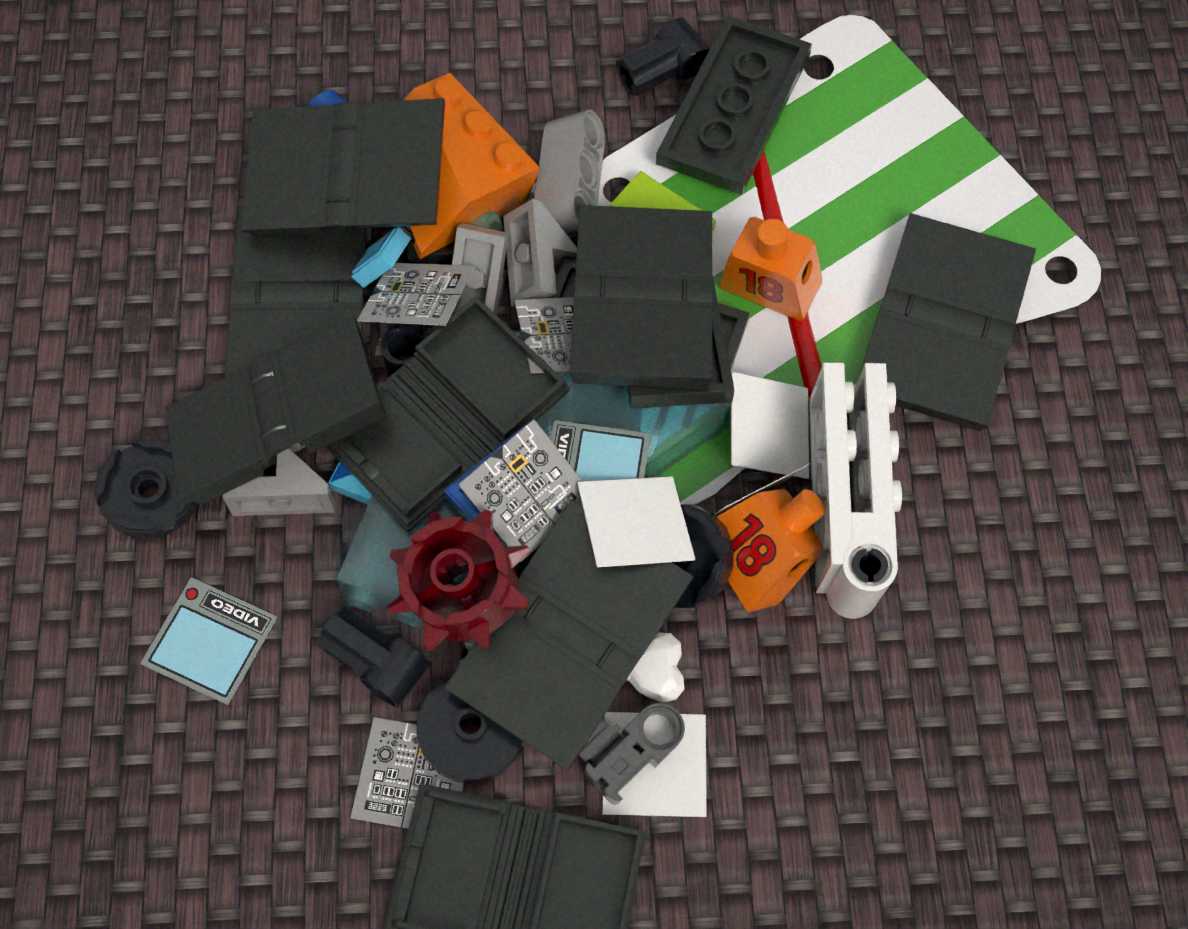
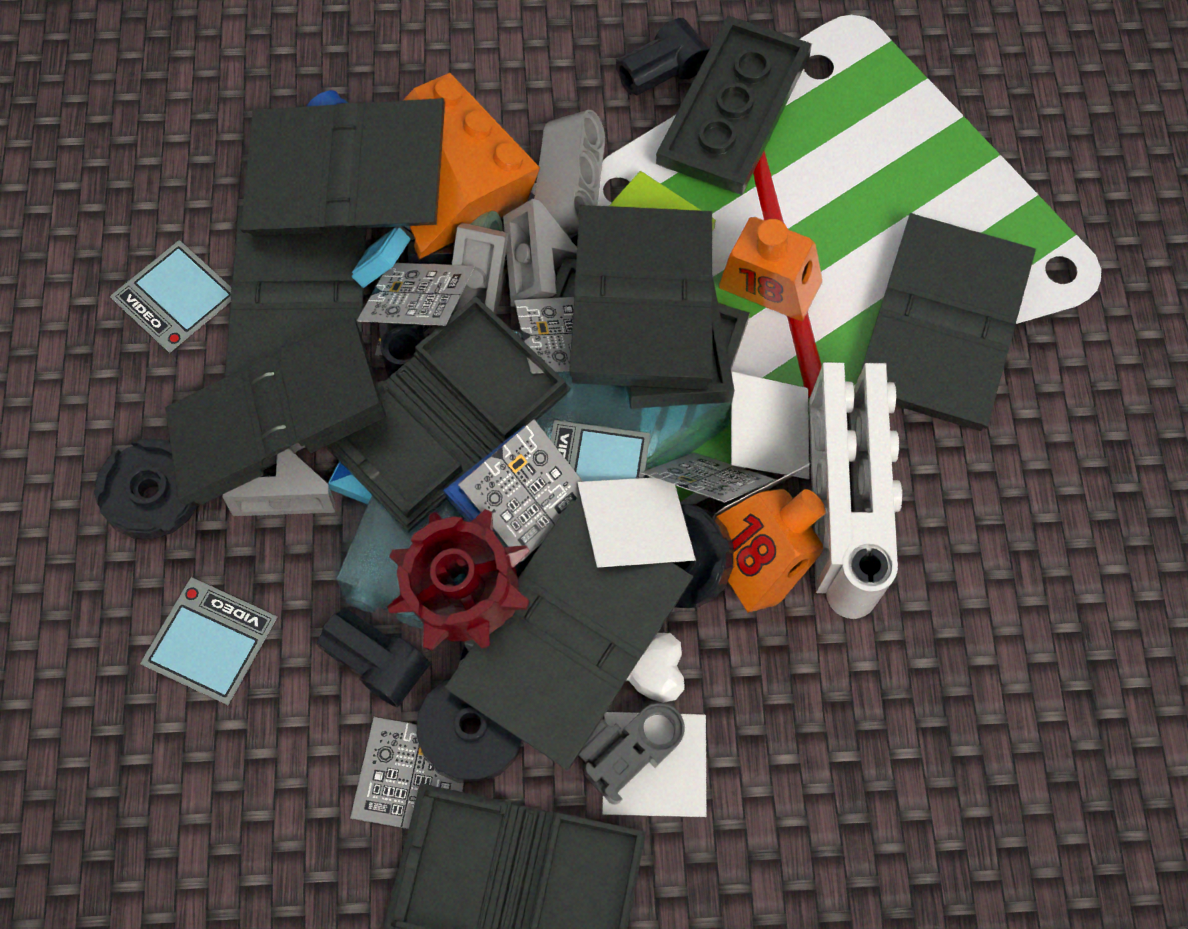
(173, 296): none -> sticker
(708, 476): none -> light grey sticker

